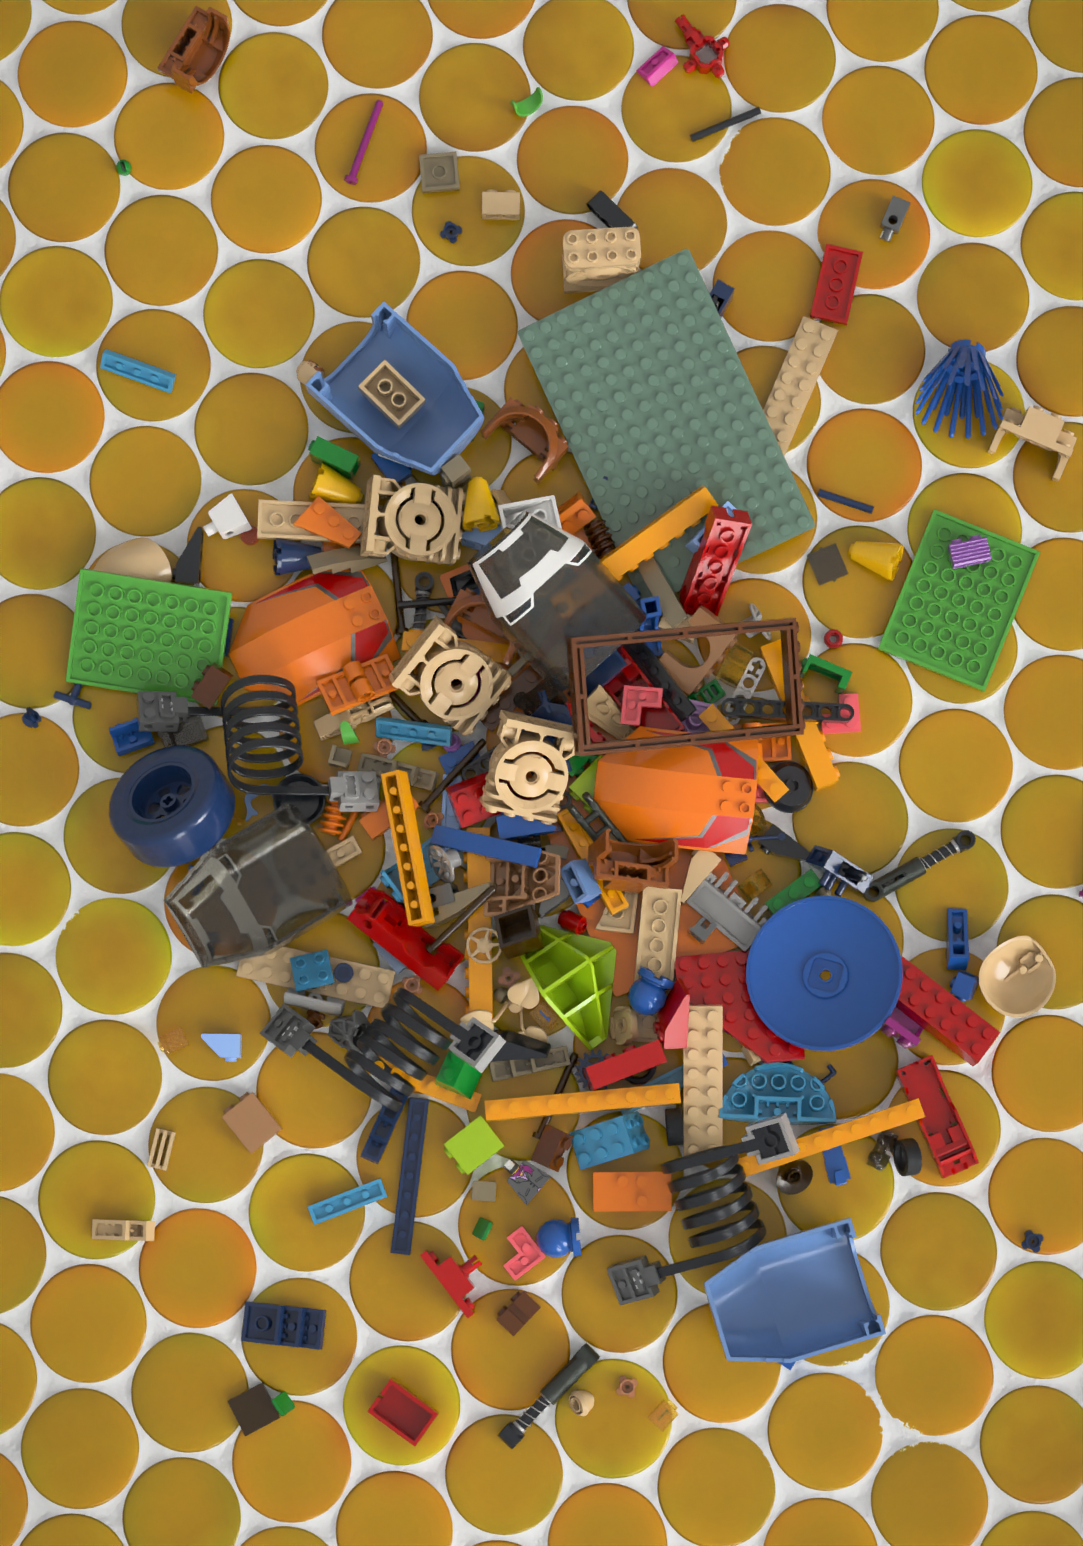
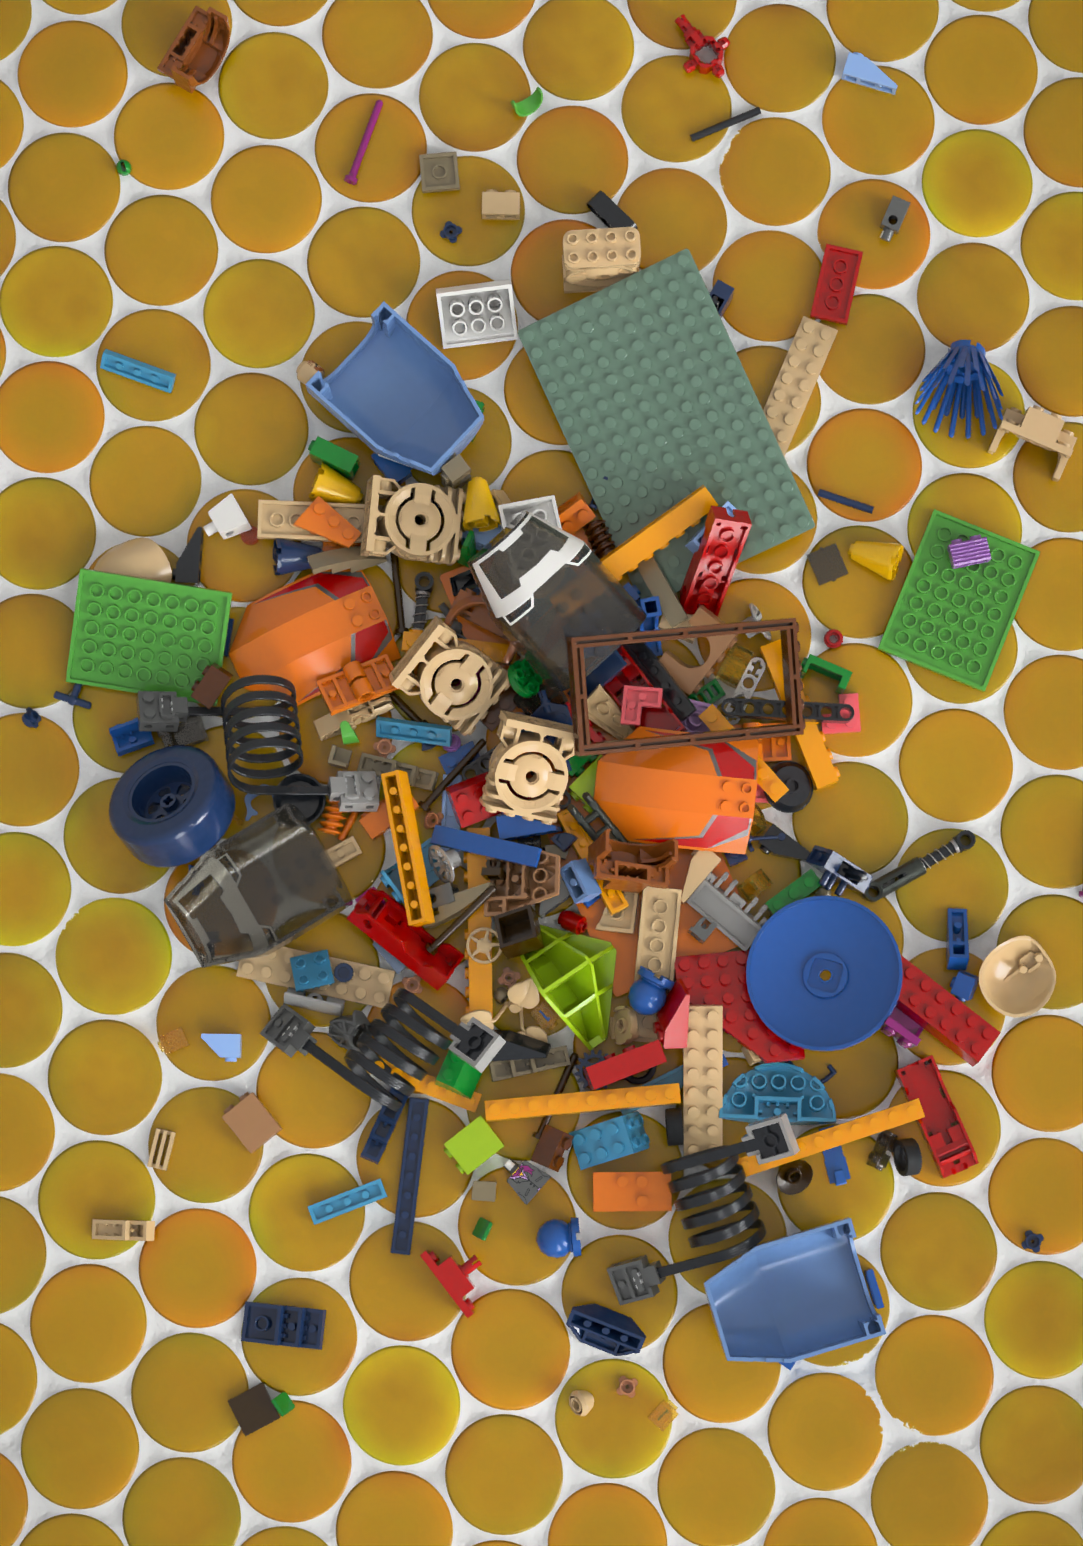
(315, 1018): reddish brown plate -> none
(392, 394): tan brick -> none
(403, 1412): red piece -> none
(425, 603): black bar -> none
(468, 549): none -> green slope
(476, 314): none -> white slope
(493, 873): none -> dark brown tile
(518, 1313): reddish brown brick -> none
(524, 678): none -> green tile
(528, 1253): coral plate -> none
(532, 432): dark orange piece -> none
(550, 1394): piece -> none
(564, 840): none -> dark blue tile
(606, 1329): none -> dark blue wedge
(657, 66): dark pink slope -> none
(865, 73): none -> light blue slope
(873, 1287): none -> blue tile

